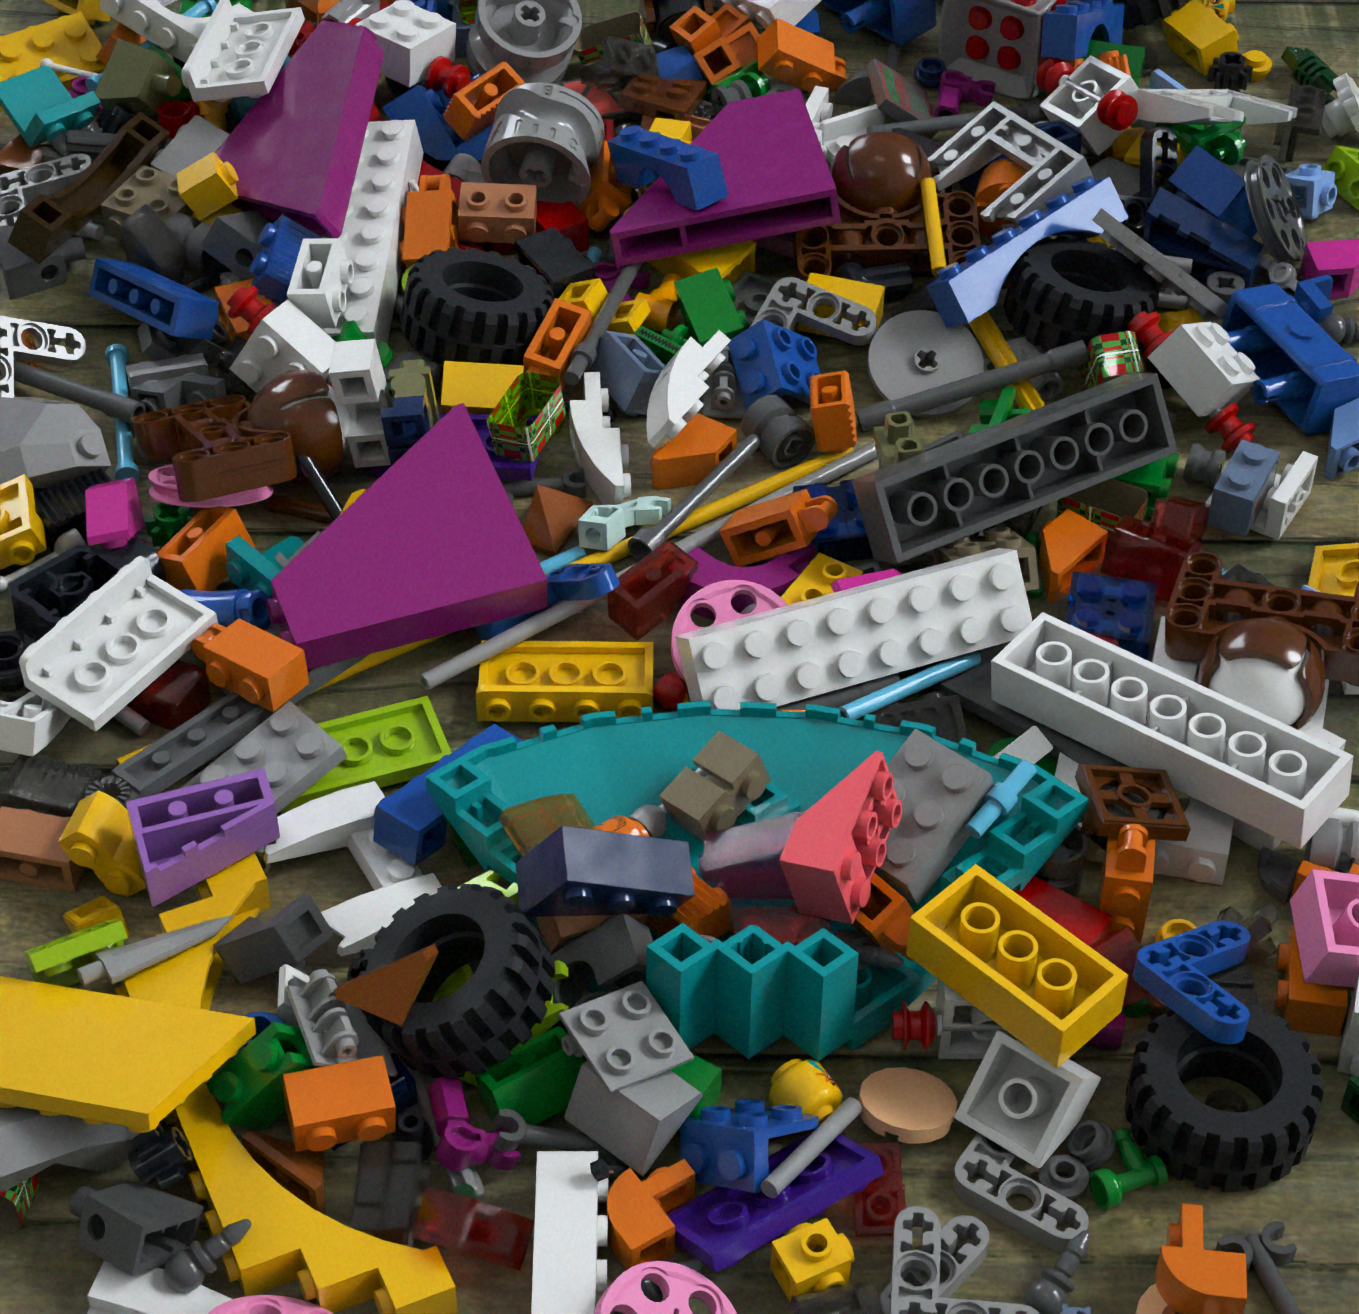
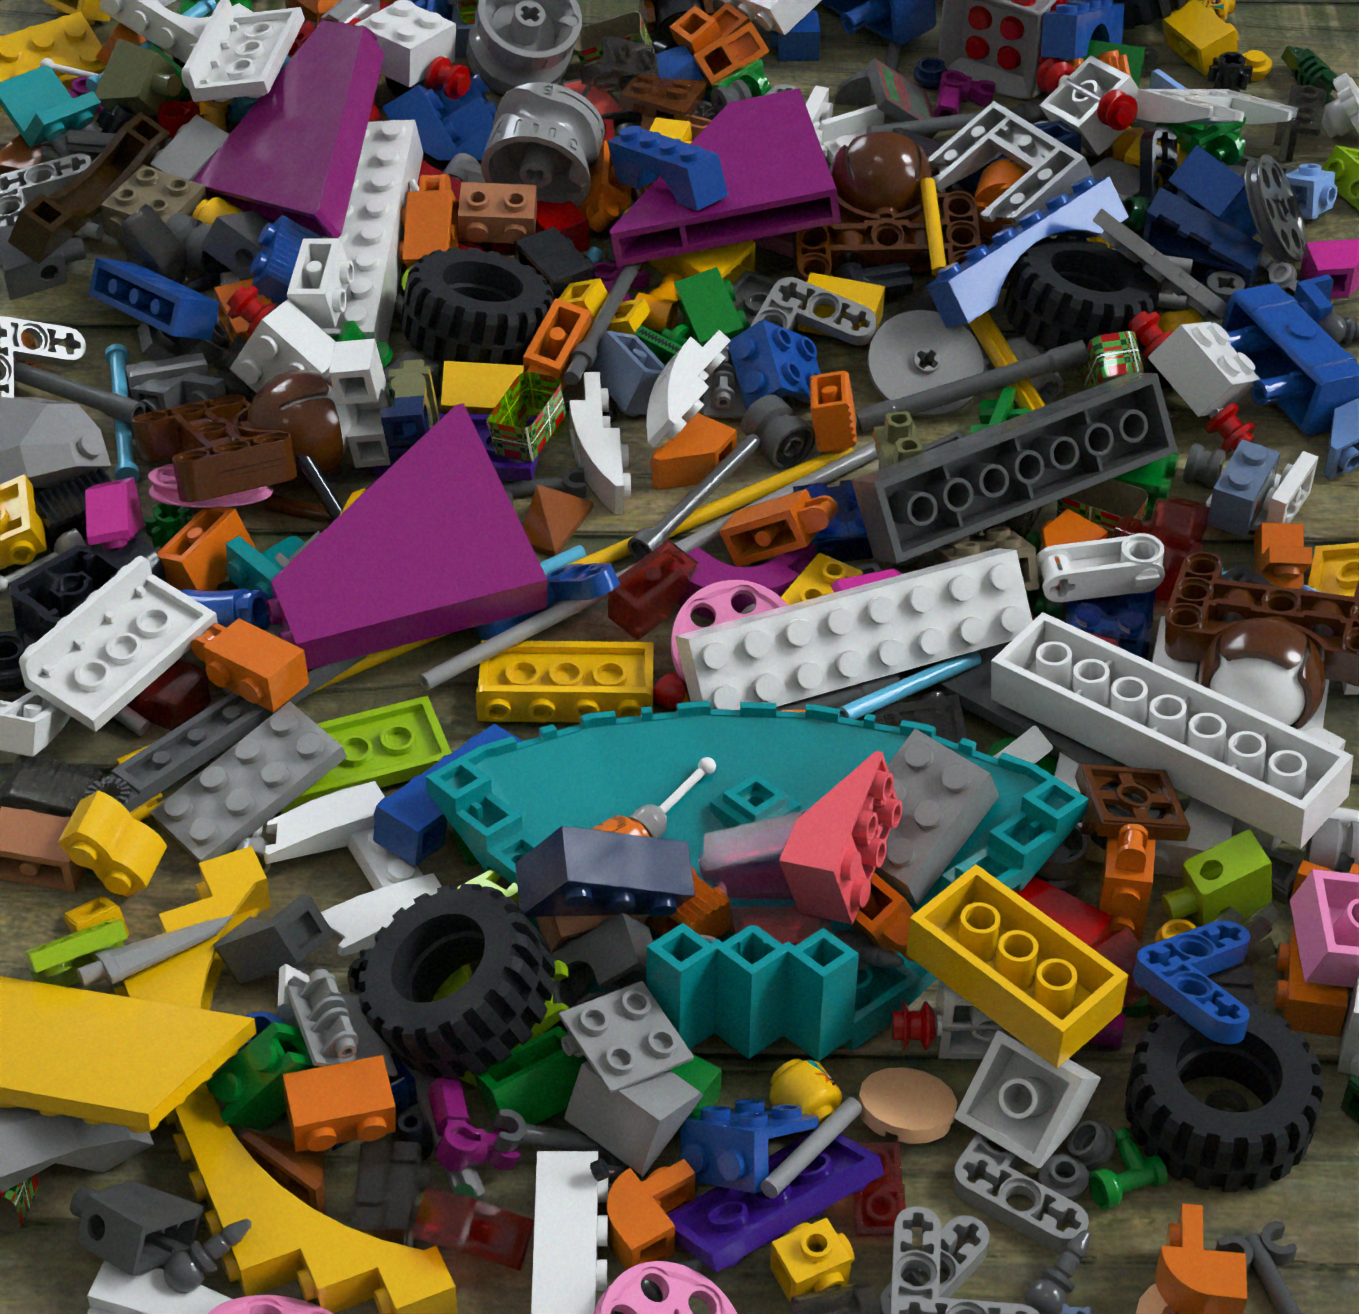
(160, 1156): black gear -> none
(201, 830): medium lavender wedge -> none
(207, 185): yellow brick -> none
(390, 988): dark orange slope -> none
(477, 102): orange brick -> none
(537, 819): clear orange slope -> none
(613, 519): light aqua piece -> none
(719, 798): dark tan piece -> none
(799, 57): orange brick -> none
(1000, 799): medium azure bar -> none
(1039, 603): none -> dark green plate
(1102, 567): none -> white piece
(1136, 211): none -> dark green plate
(1223, 876): none -> lime torso
(1281, 554): none -> orange brick

